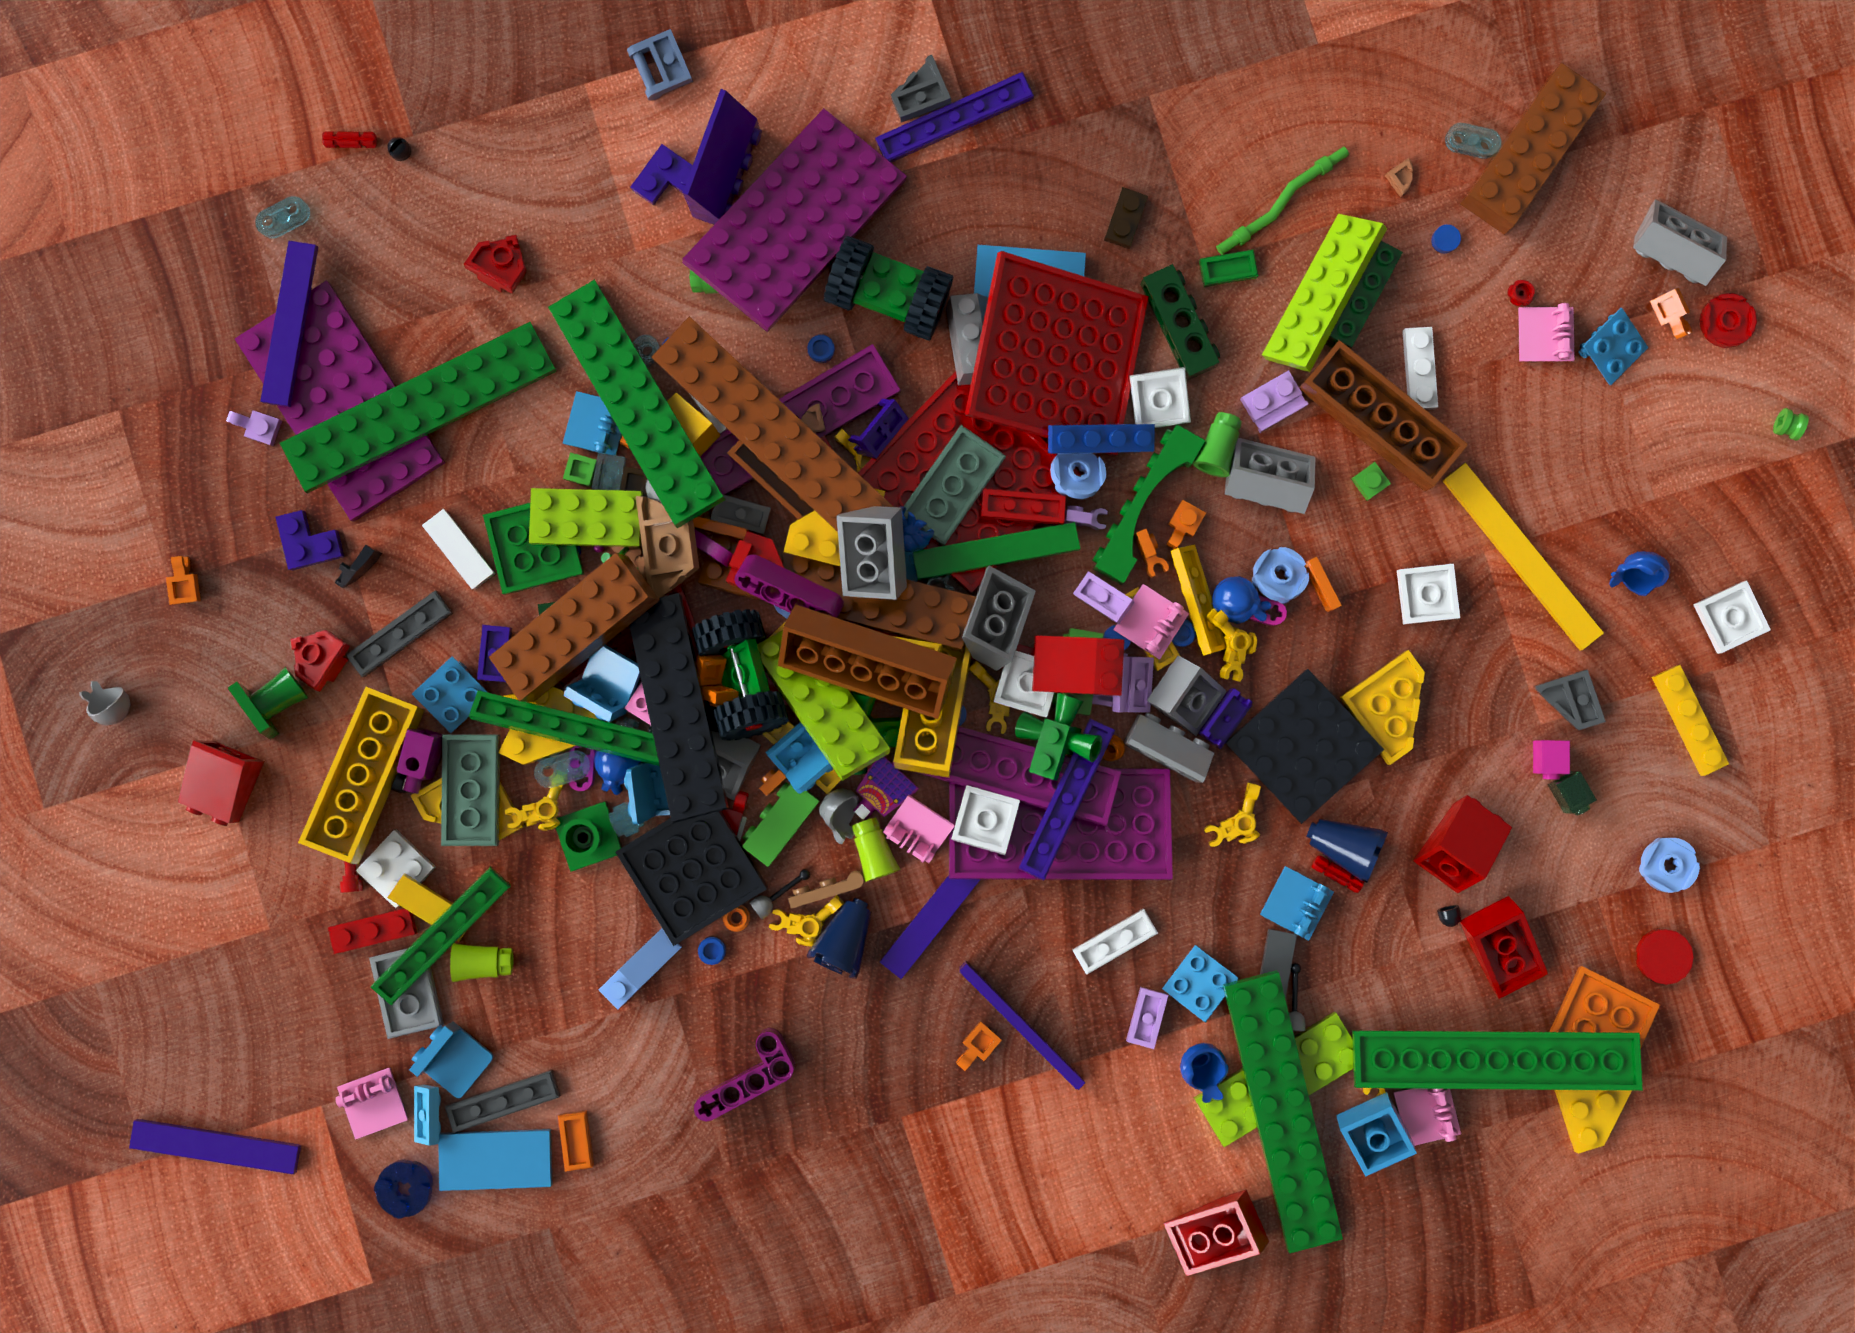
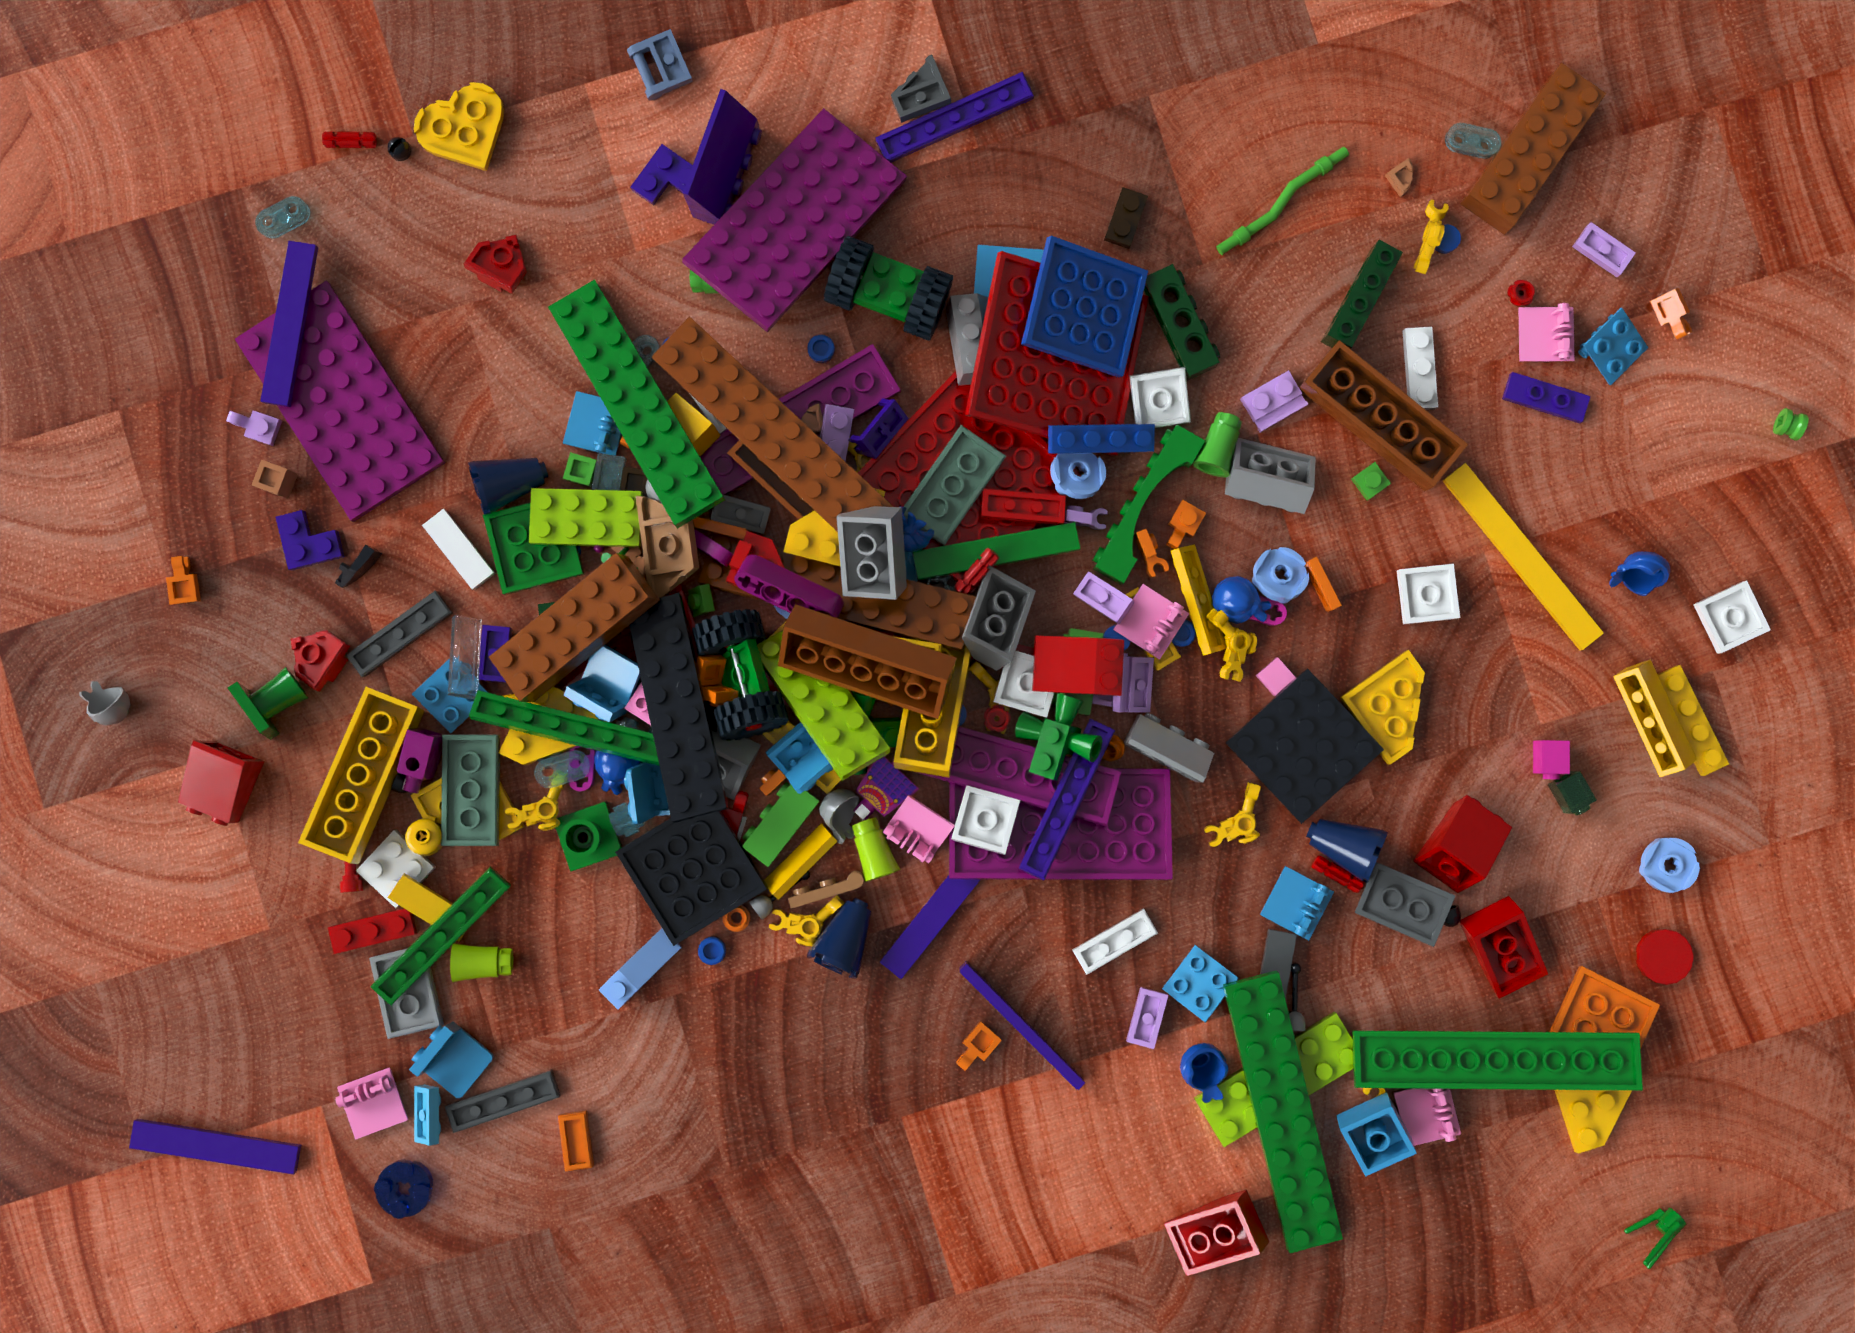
(274, 479): none -> nougat brick
(414, 837): none -> yellow head
(417, 407): green plate -> none
(463, 126): none -> yellow plate
(464, 657): none -> clear tile
(495, 1159): dark azure tile -> none
(505, 480): none -> dark blue cone
(700, 600): none -> bright green plate
(742, 1081): magenta beam -> none
(800, 861): none -> yellow tile
(837, 428): none -> lavender plate
(977, 571): none -> red axle
(1004, 718): none -> red plate
(1084, 307): none -> blue plate
(1187, 695): light grey slope -> none
(1225, 718): dark purple hinge -> none
(1228, 268): green tile -> none
(1275, 676): none -> bright pink tile
(1324, 292): lime plate -> none
(1405, 904): none -> dark grey plate
(1431, 237): none -> yellow piece
(1546, 397): none -> dark purple plate
(1574, 699): dark grey wing -> none
(1603, 249): none -> lavender plate
(1655, 718): none -> yellow brick
(1669, 1224): none -> green plant
(1681, 243): light grey slope -> none
(1728, 320): red tile -> none

